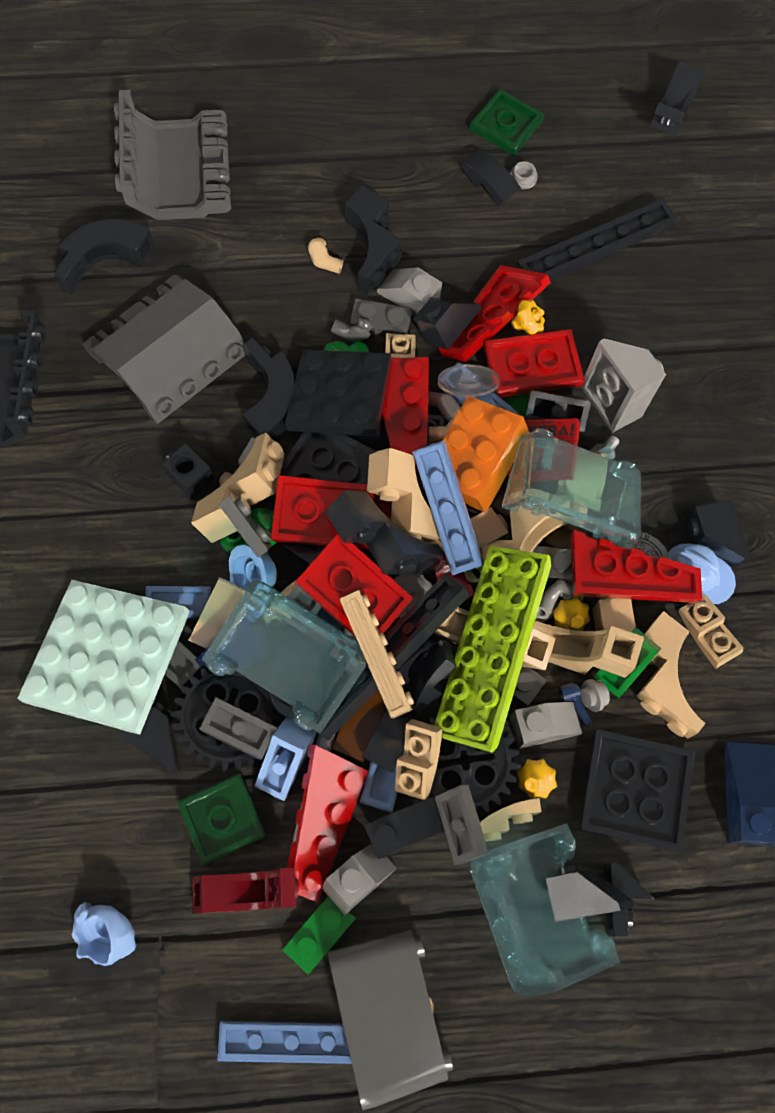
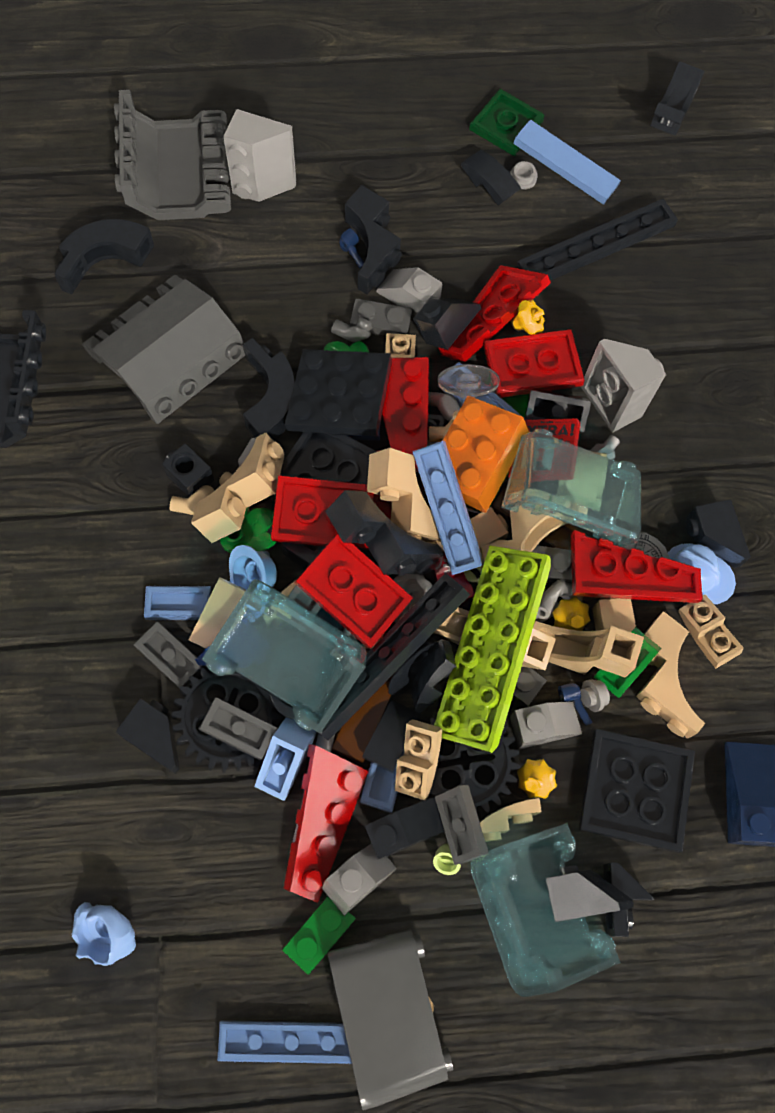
(104, 656): light aqua plate -> none
(188, 505): none -> tan arm
(221, 819): dark green tile -> none
(238, 513): dark grey plate -> none
(245, 891): dark red arch -> none
(259, 156): none -> light grey slope
(321, 258): tan arm -> none
(348, 242): none -> dark blue hand
(376, 655): tan piece -> none
(444, 862): none -> yellowish green hinge
(566, 161): none -> medium blue tile

